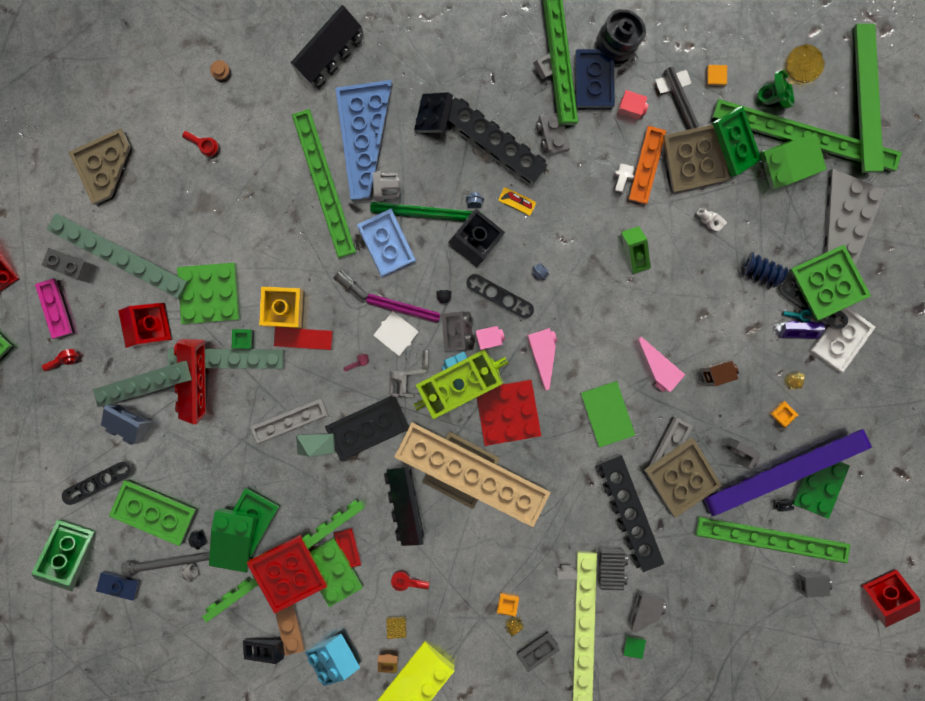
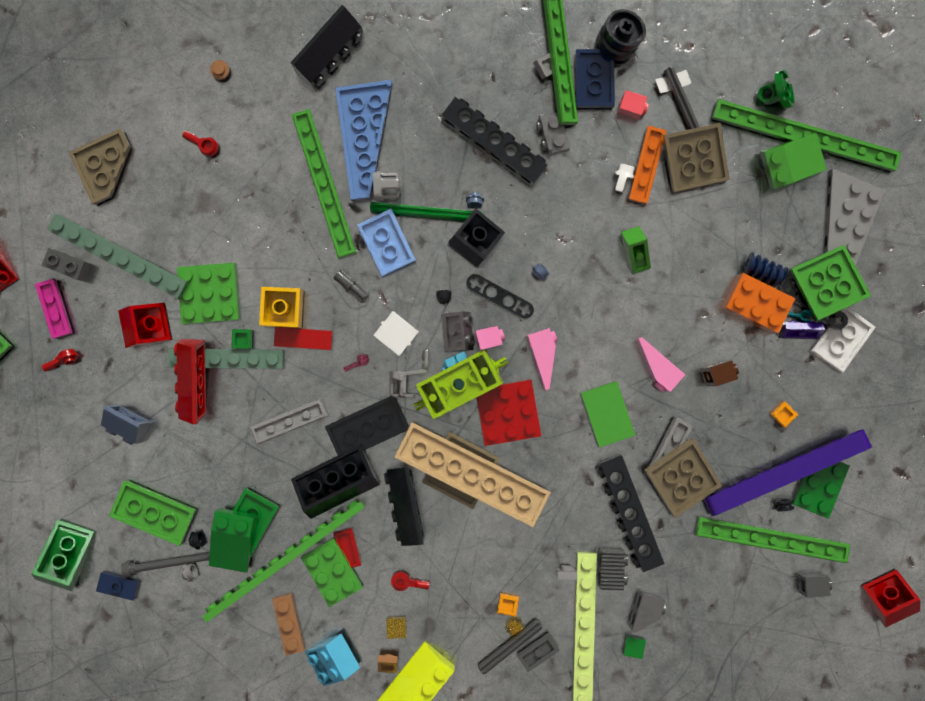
(98, 484): black beam -> none
(142, 384): sand green plate -> none
(275, 650): black slope -> none
(287, 574): red plate -> none
(315, 444): sand green slope -> none
(334, 482): none -> black slope
(403, 308): magenta axle -> none
(433, 112): black plate -> none
(509, 647): none -> dark grey axle
(517, 201): yellow sticker -> none
(709, 217): white piece -> none
(716, 75): light orange tile -> none
(737, 141): green plate -> none
(750, 456): flat silver bracket -> none
(758, 303): none -> orange brick
(796, 380): clear yellow plate -> none
(805, 63): clear yellow tile -> none
(868, 98): bright green tile -> none

